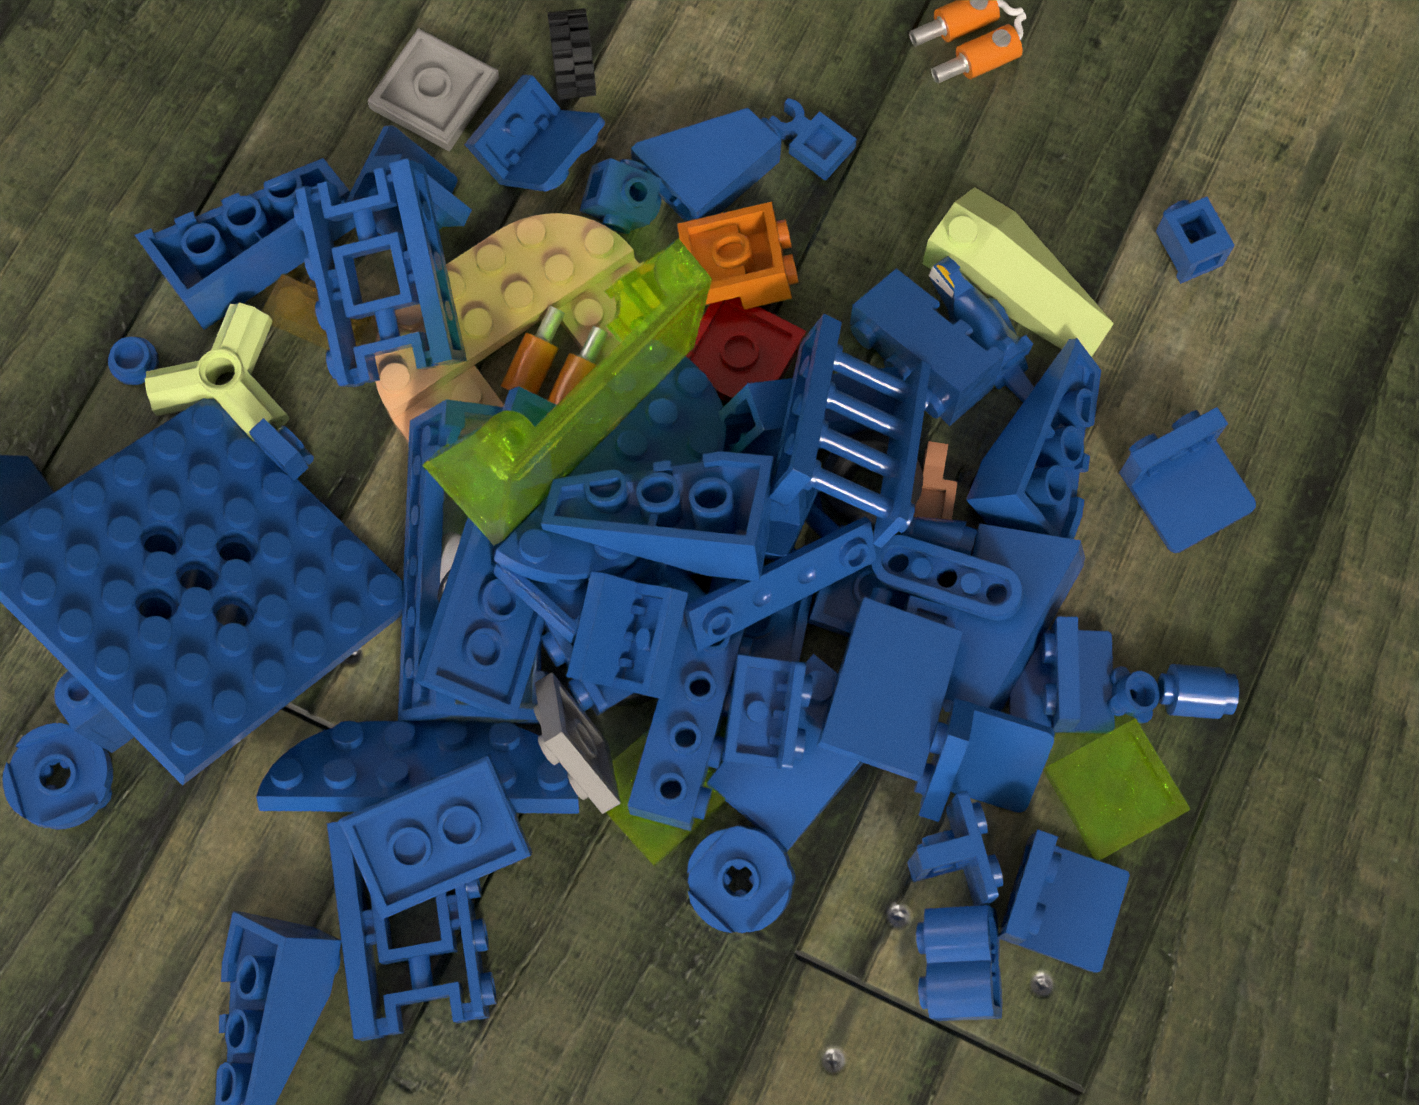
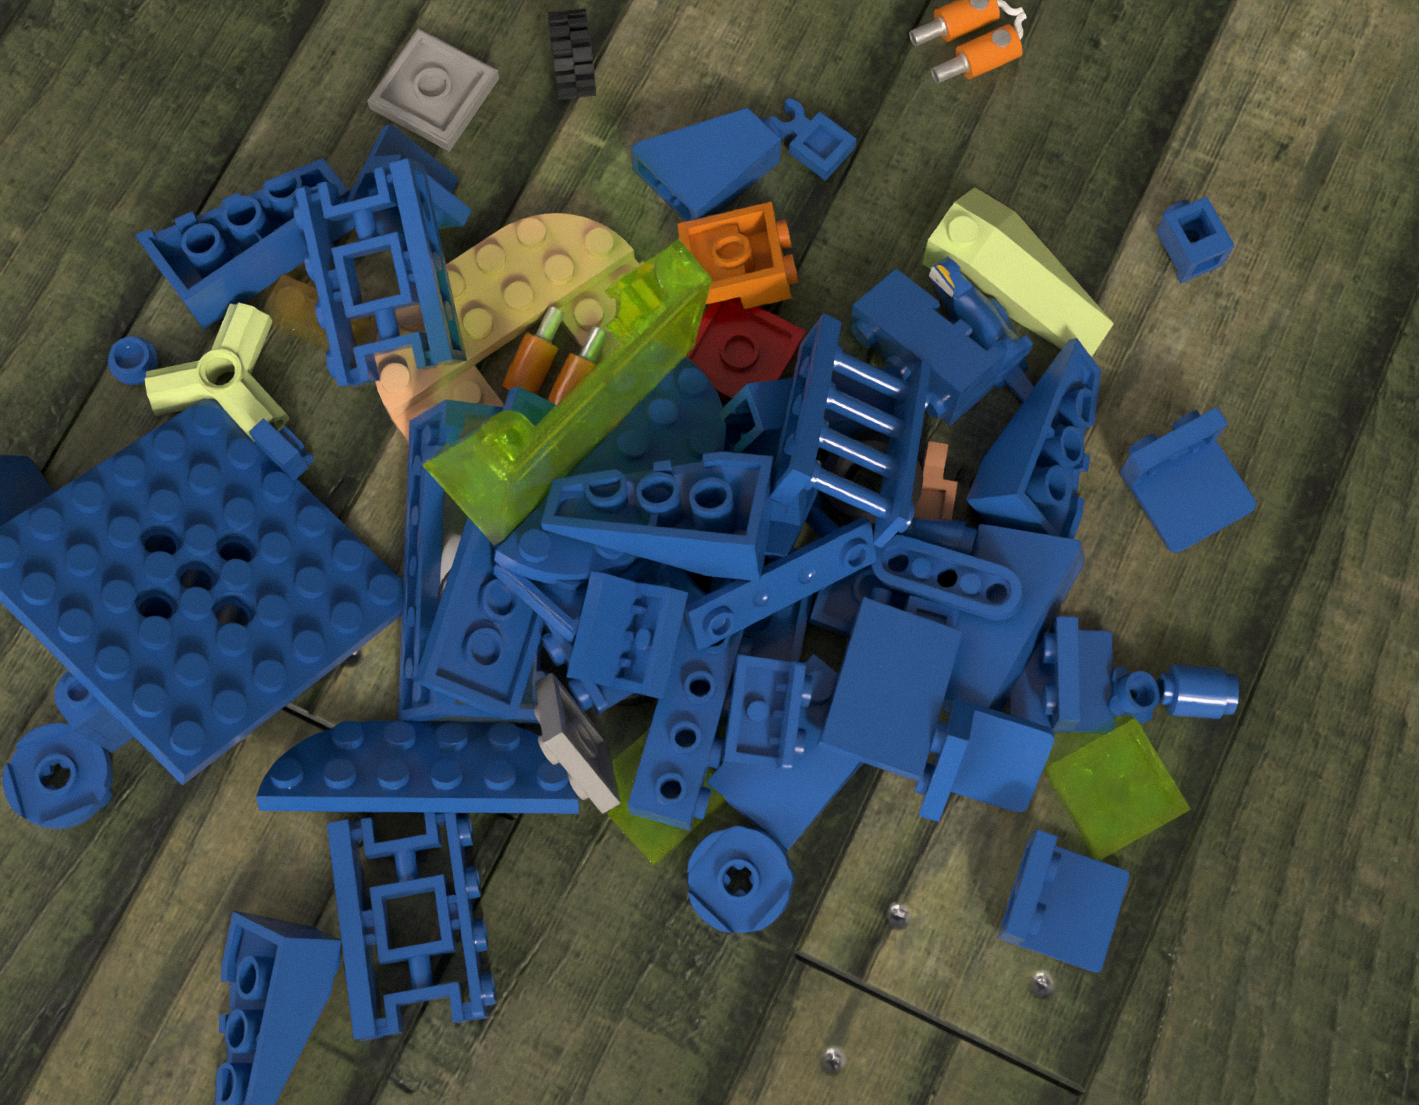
(435, 836): blue tile -> none
(532, 140): blue bracket -> none
(622, 195): blue brick -> none
(960, 850): blue bracket -> none
(961, 963): blue brick -> none

